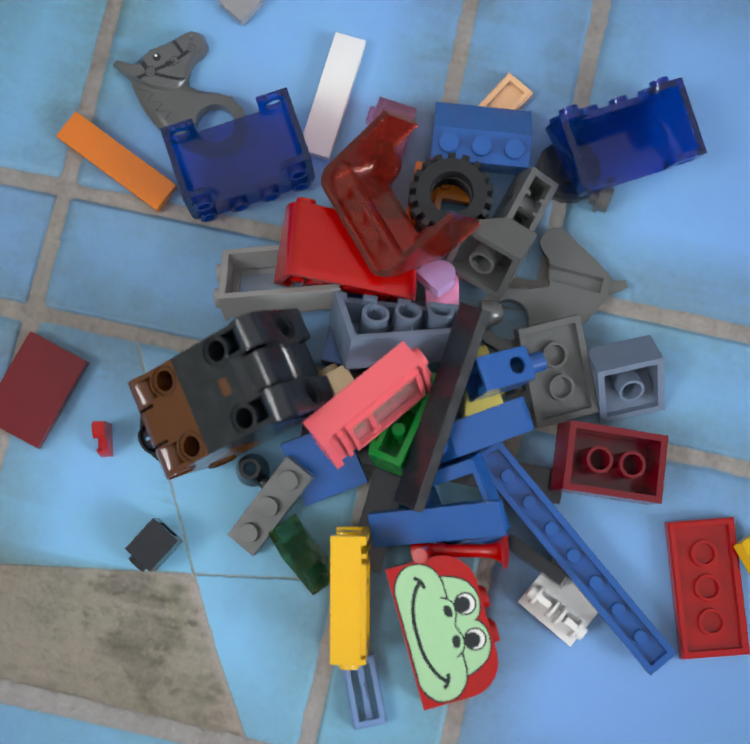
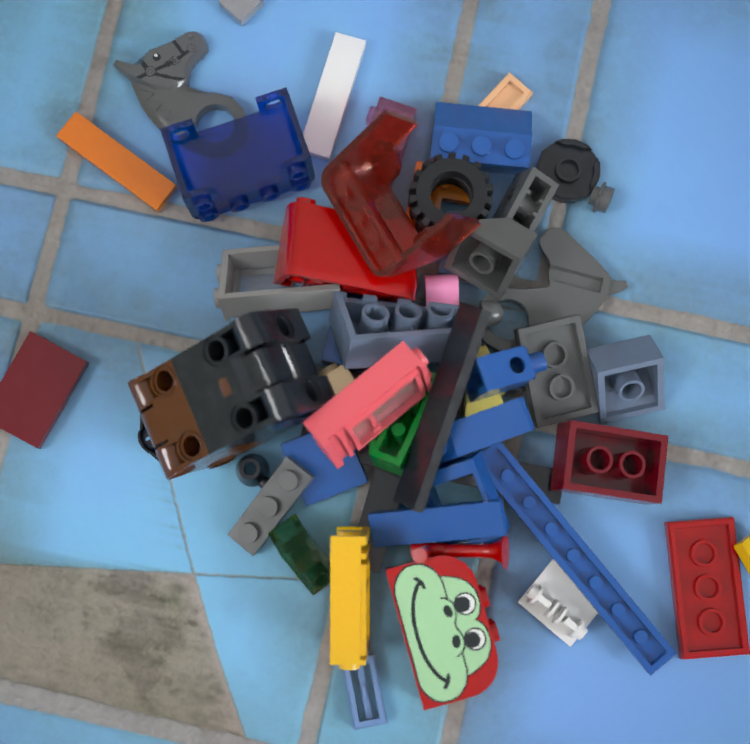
(103, 431): red tile -> none
(153, 545): black brick -> none
(437, 277): lavender tile -> none
(537, 561): black tile -> none
(627, 137): clear blue windscreen -> none

